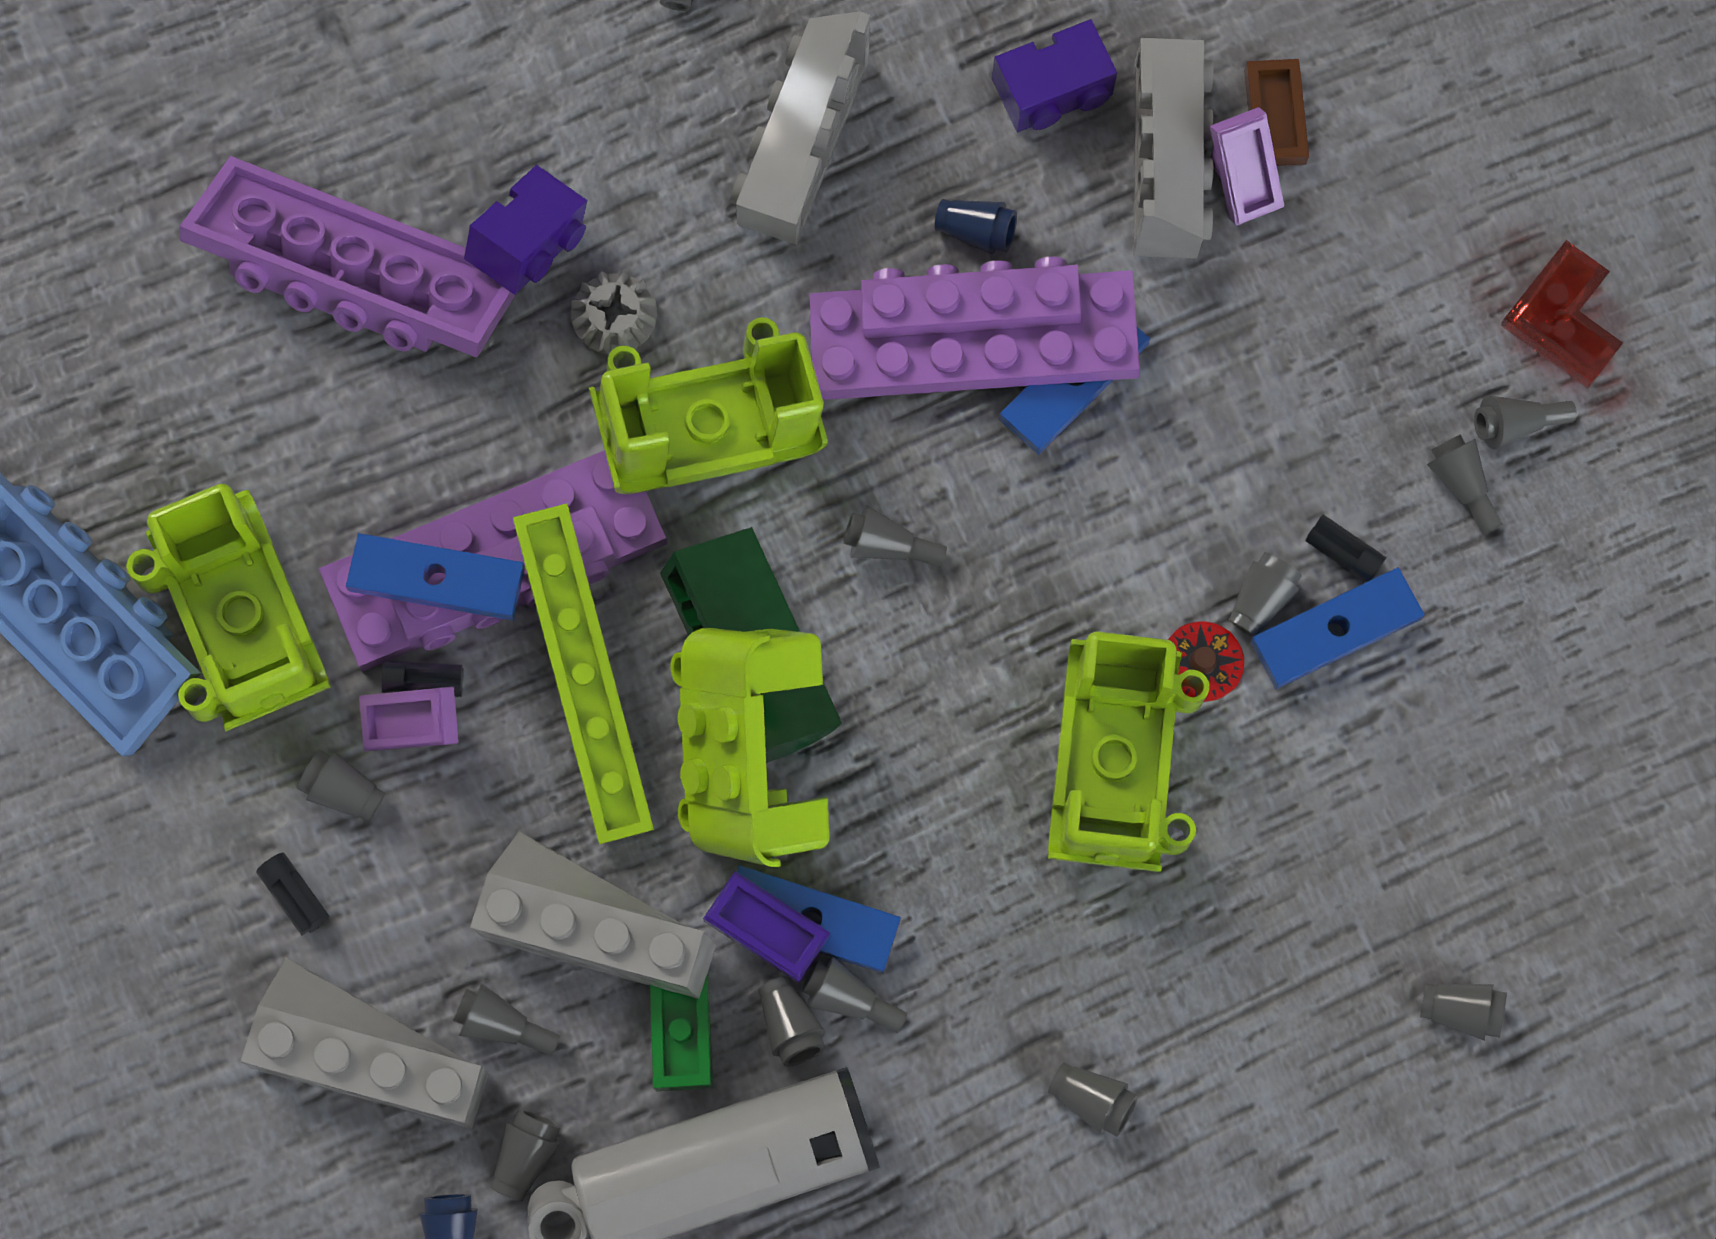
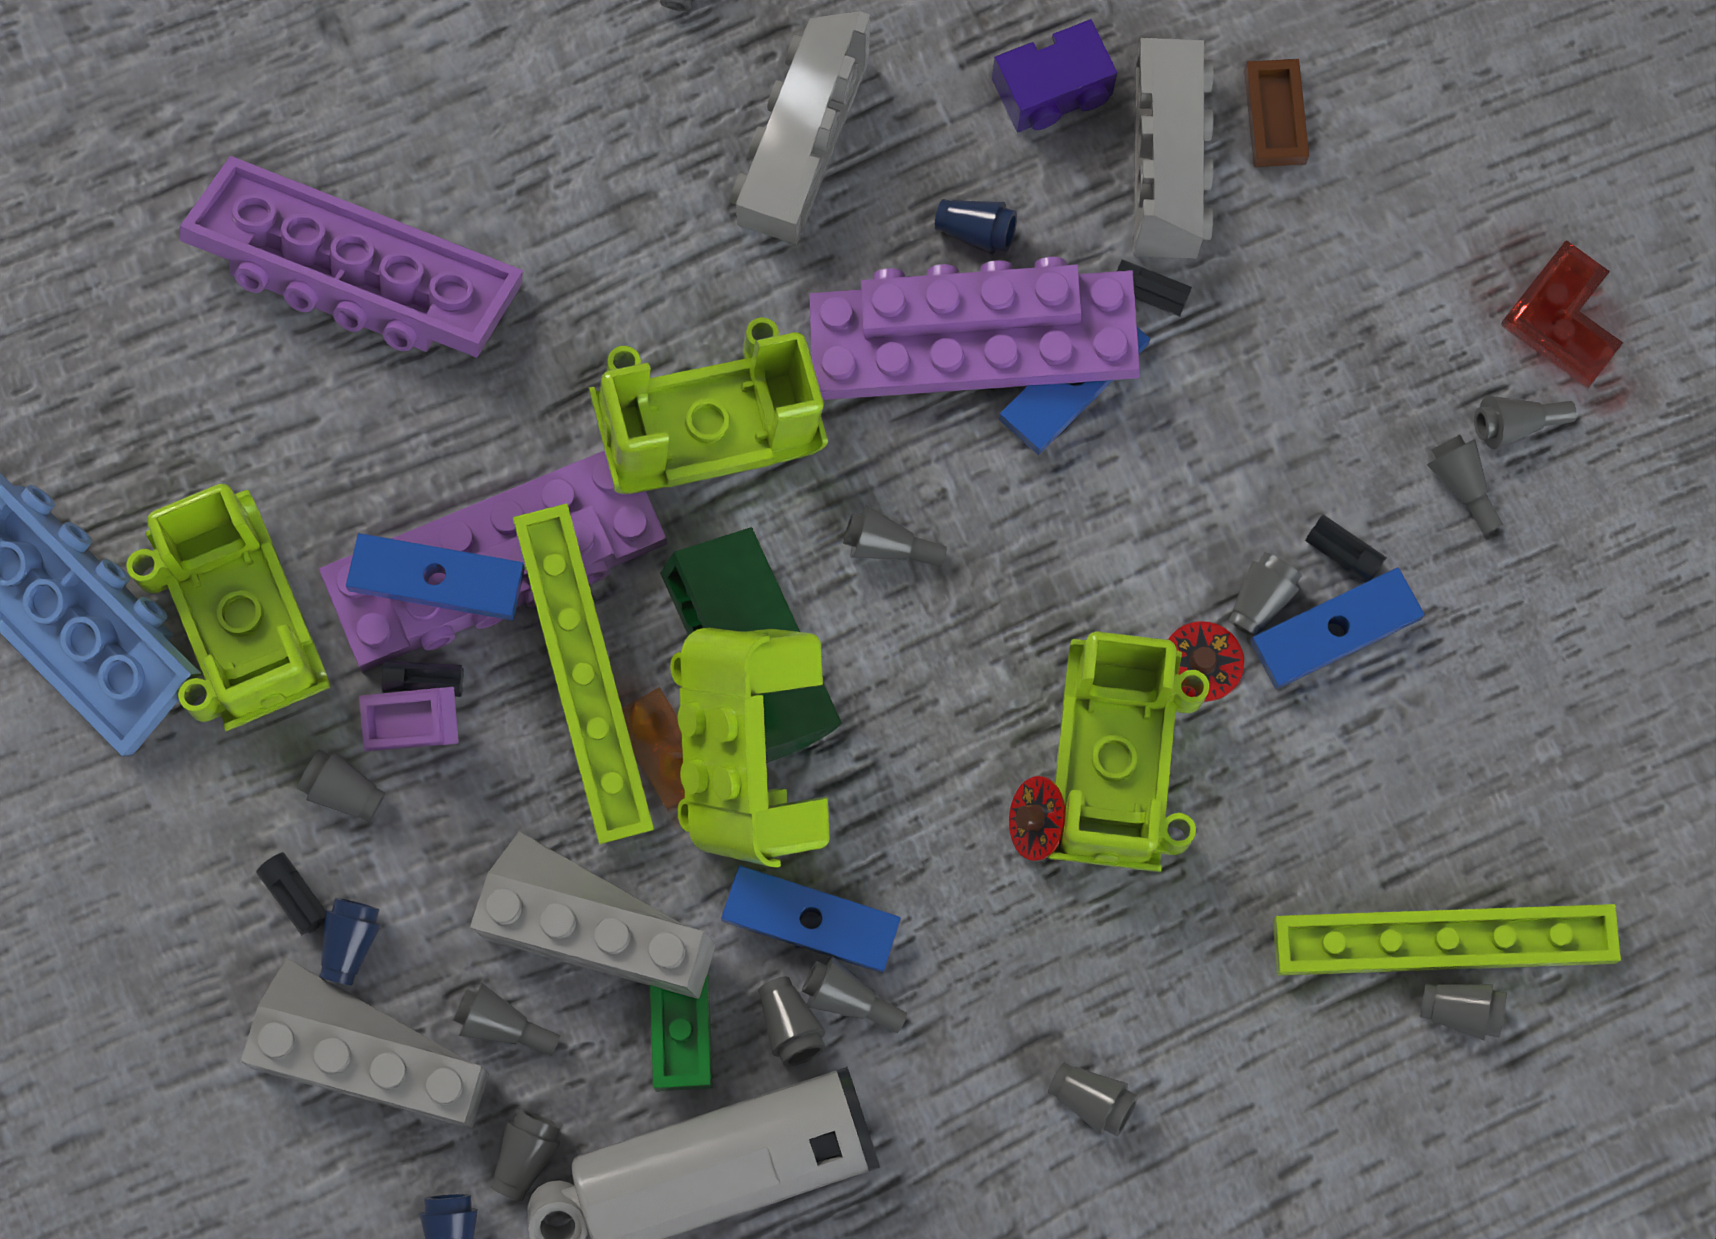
(347, 939): none -> dark blue cone
(527, 234): dark purple brick -> none
(627, 330): light grey gear -> none
(657, 745): none -> clear orange tile
(766, 927): dark purple tile -> none
(1037, 818): none -> piece
(1157, 289): none -> black piece
(1246, 166): tile -> none
(1446, 939): none -> lime plate

